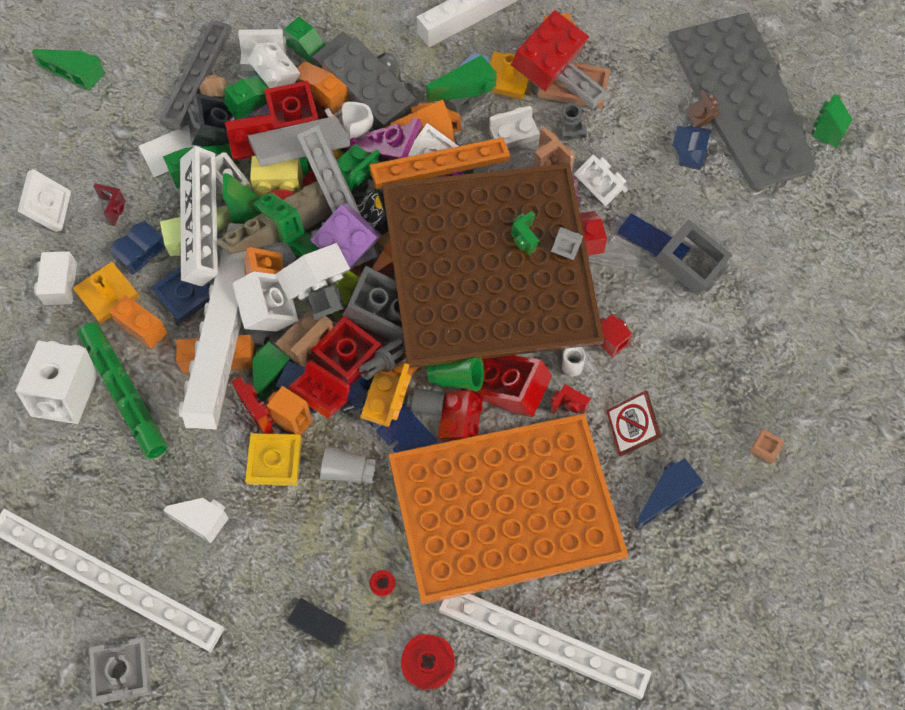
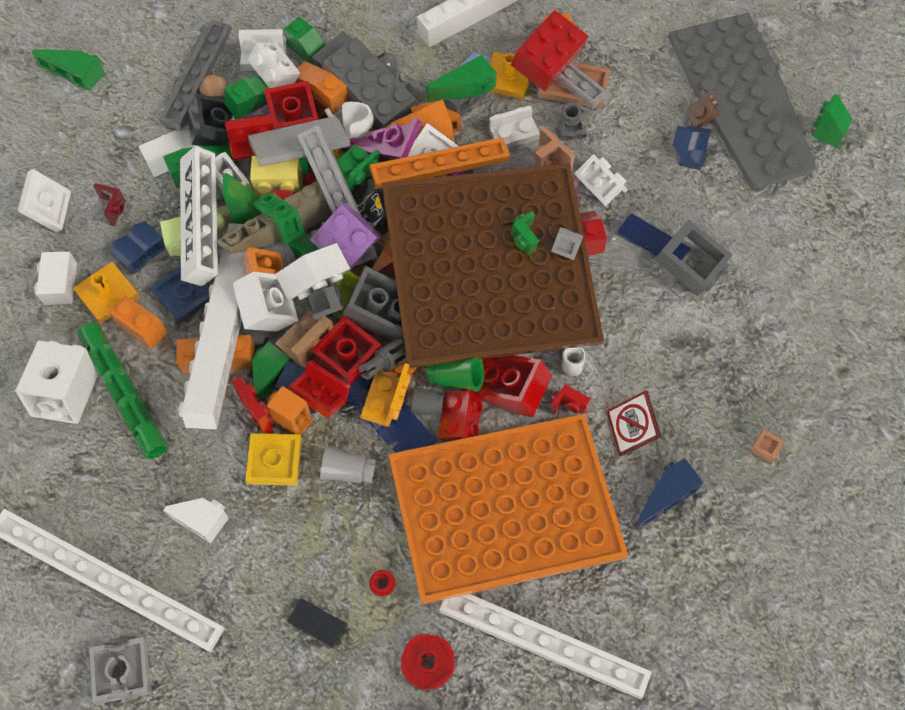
(615, 335): red brick -> none

